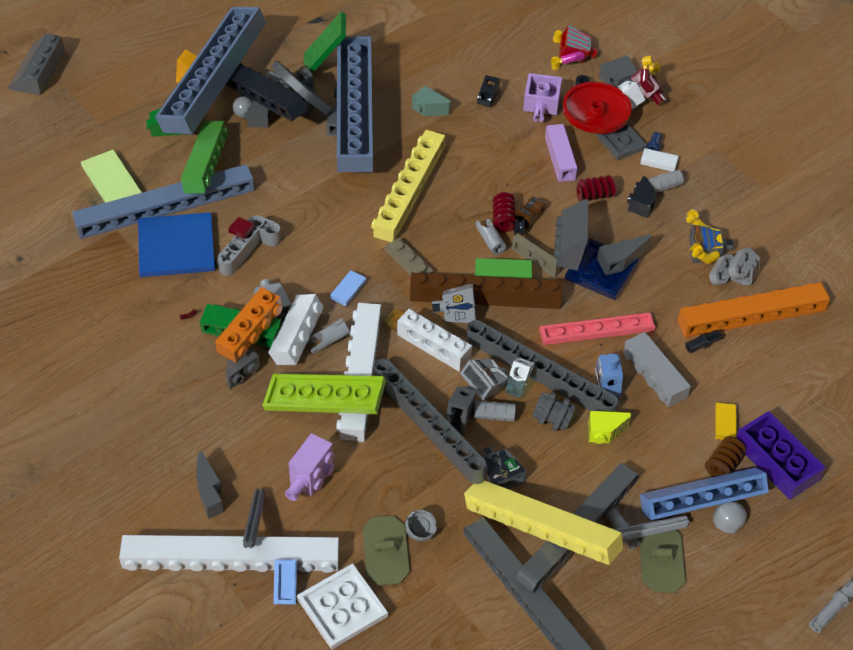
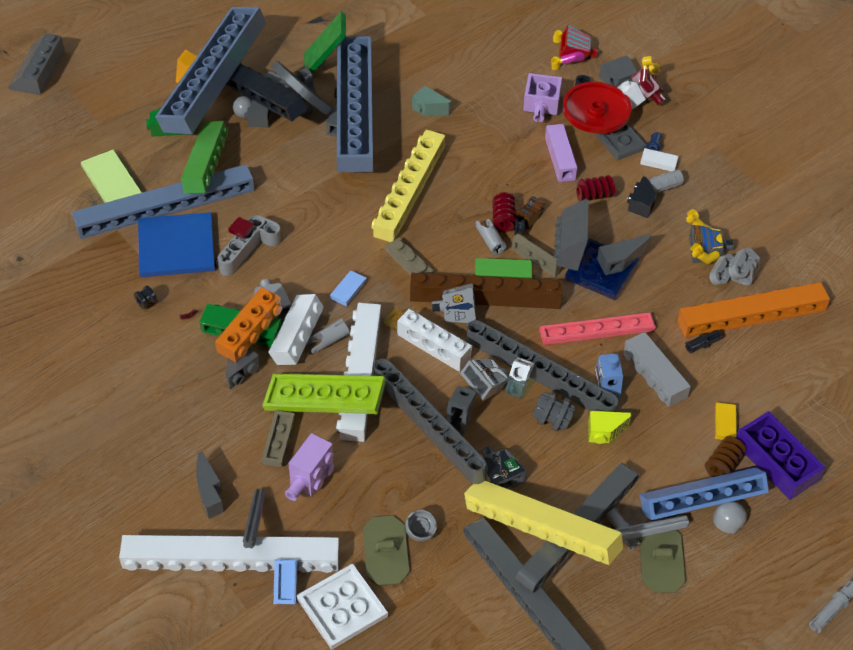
(145, 297): none -> black wheel
(278, 439): none -> dark tan plate
(488, 92): black leg -> none
(494, 411): light grey axle -> none

